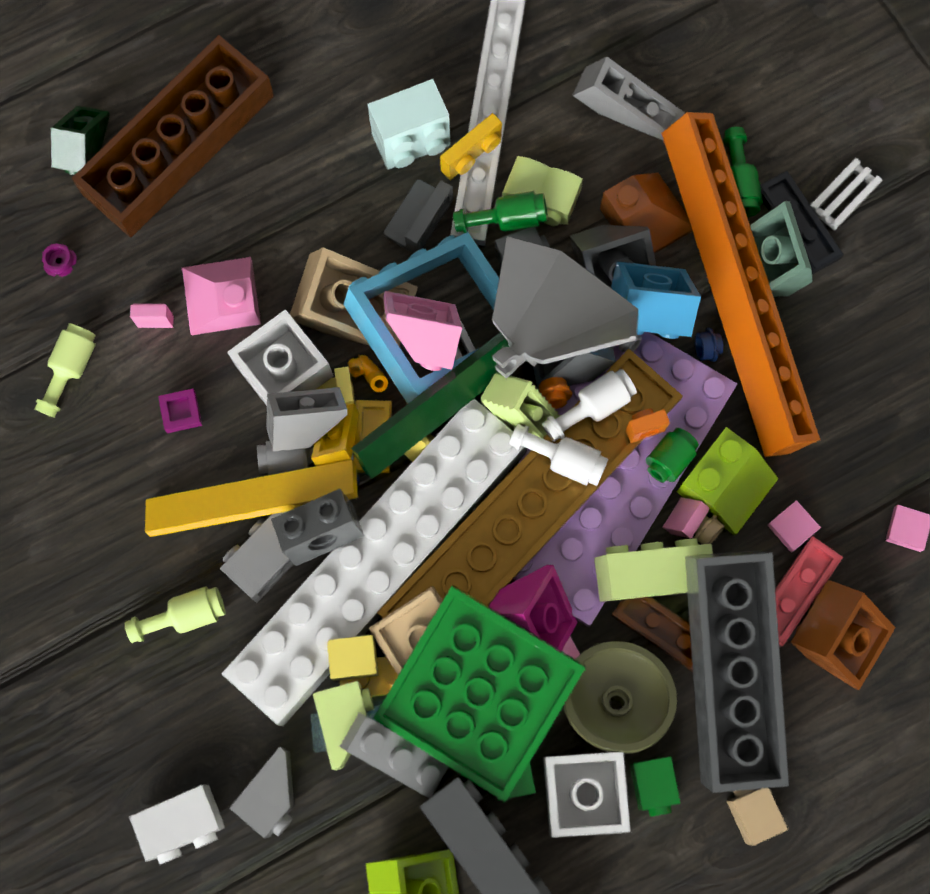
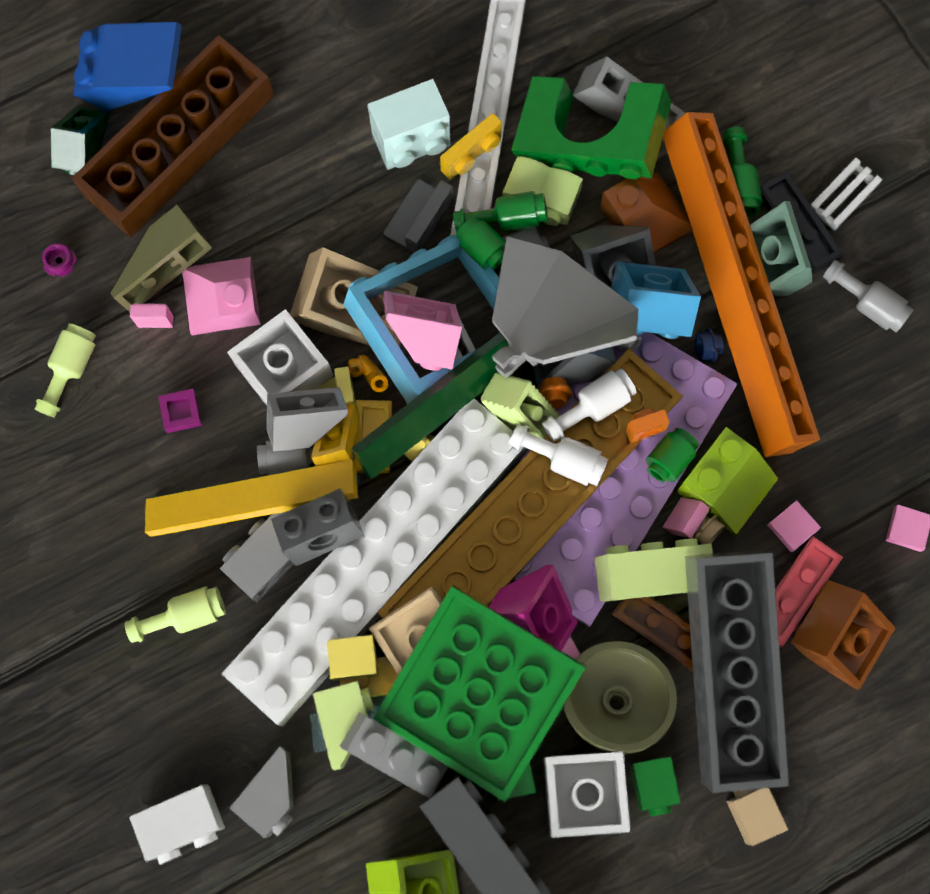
(126, 63): none -> blue slope
(161, 256): none -> olive slope
(481, 243): none -> green brick
(625, 151): none -> green arch
(874, 300): none -> light grey piece

